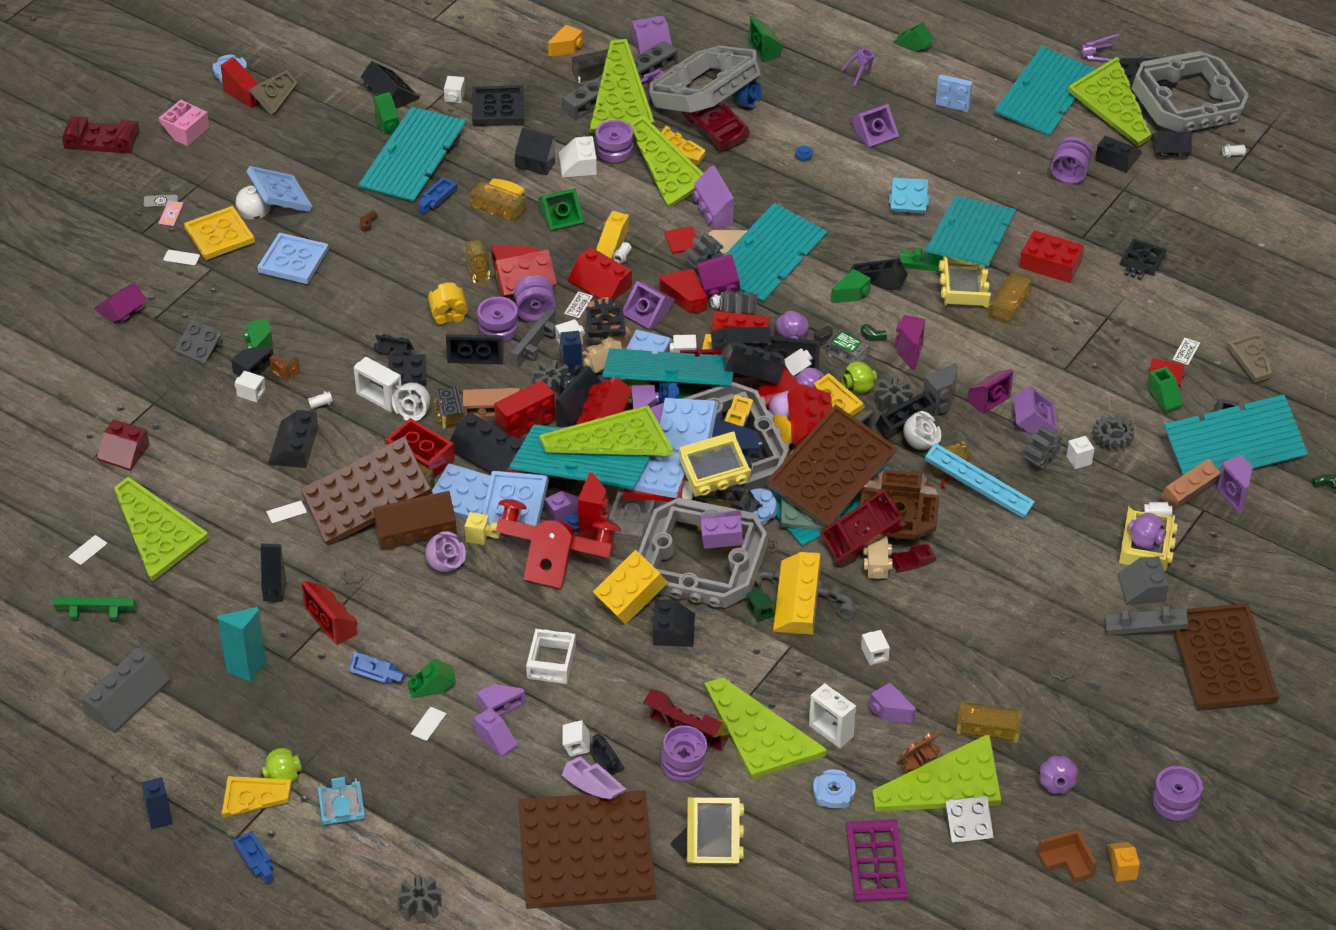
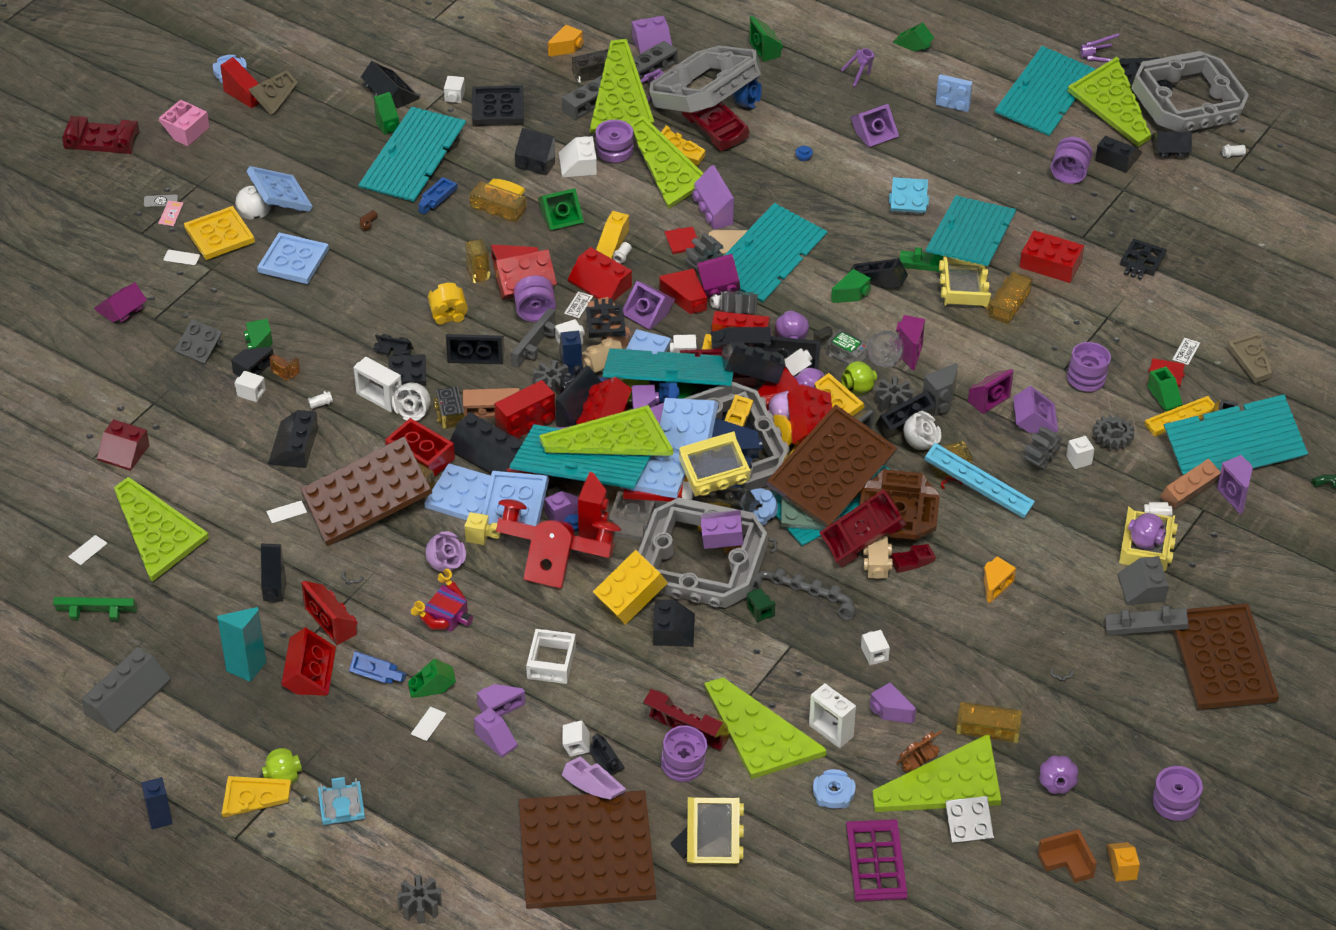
(254, 856): blue hinge -> none
(308, 664): none -> red slope
(414, 520): reddish brown slope -> none
(445, 608): none -> torso
(498, 317): medium lavender wheel -> none
(797, 594): yellow slope -> none
(871, 334): dark green arm -> none
(885, 349): none -> clear cylinder
(997, 577): none -> light orange slope
(1088, 366): none -> medium lavender wheel
(1195, 408): none -> yellow tile

